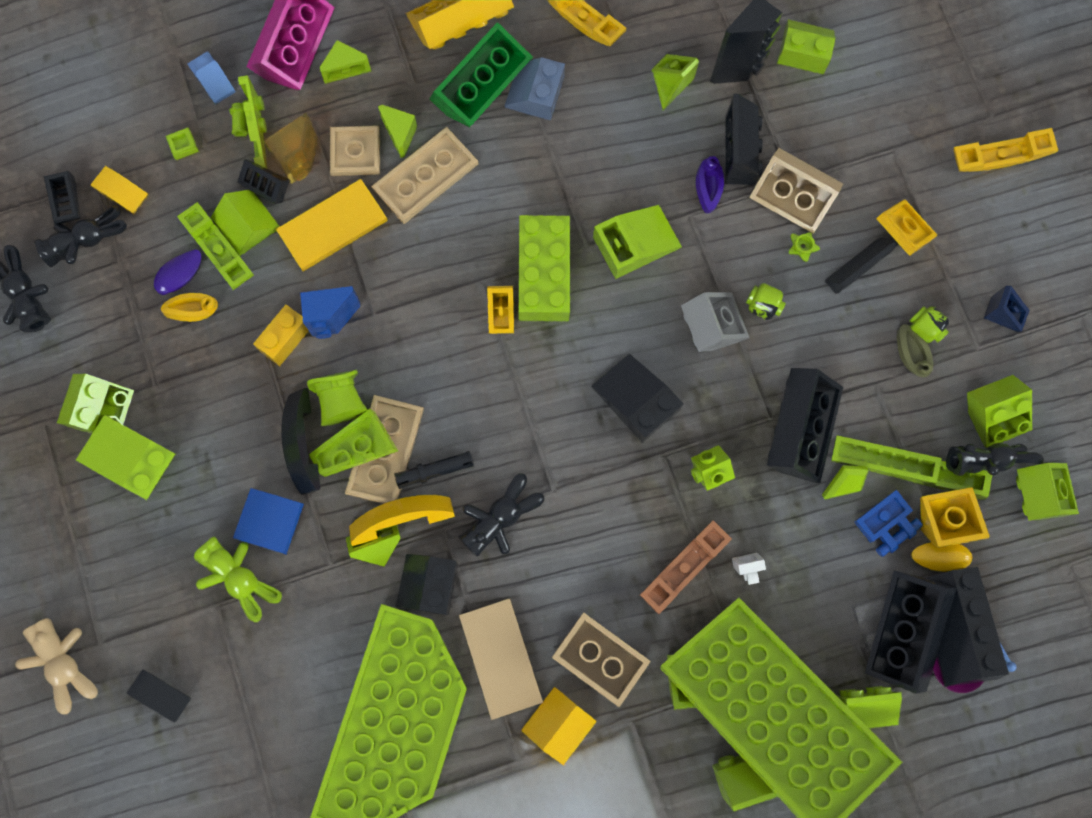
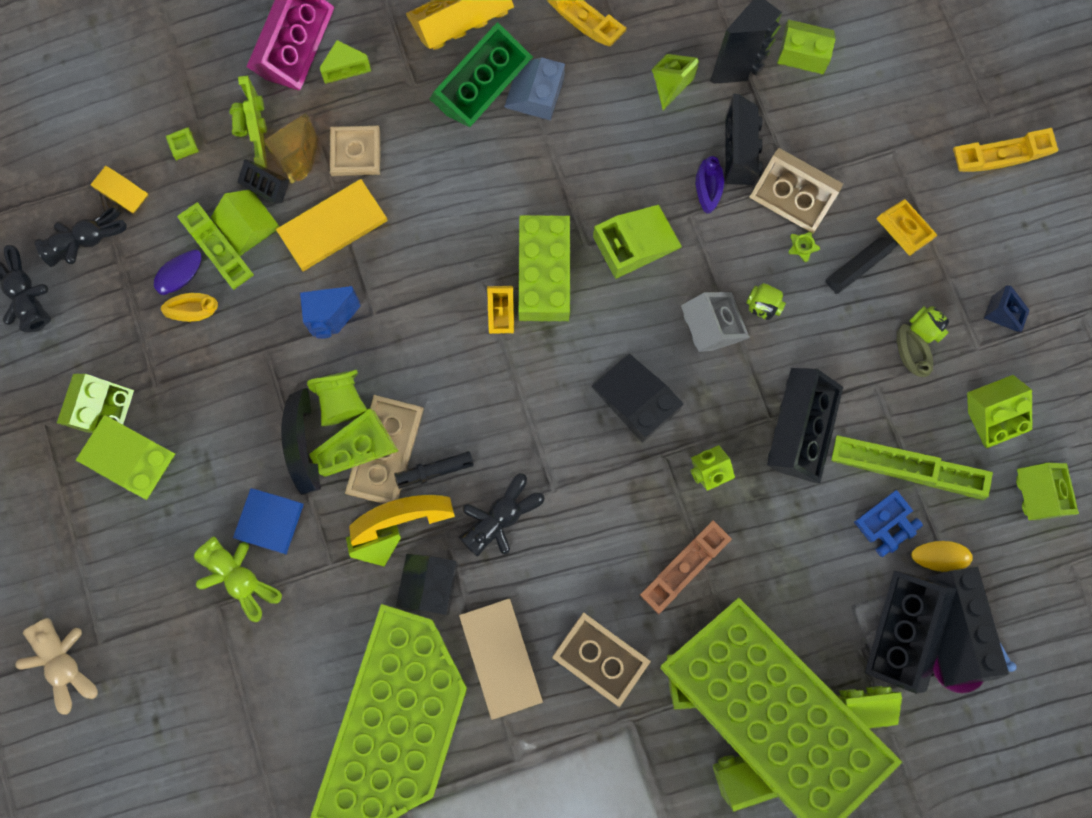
(56, 180): black slope -> none
(158, 695): black slope -> none
(211, 77): medium blue slope -> none
(281, 335): yellow brick -> none
(400, 127): lime slope -> none
(425, 175): tan tile -> none
(558, 726): yellow slope -> none
(748, 566): white tile -> none
(847, 481): lime piece -> none
(952, 518): yellow slope -> none
(994, 458): black animal -> none

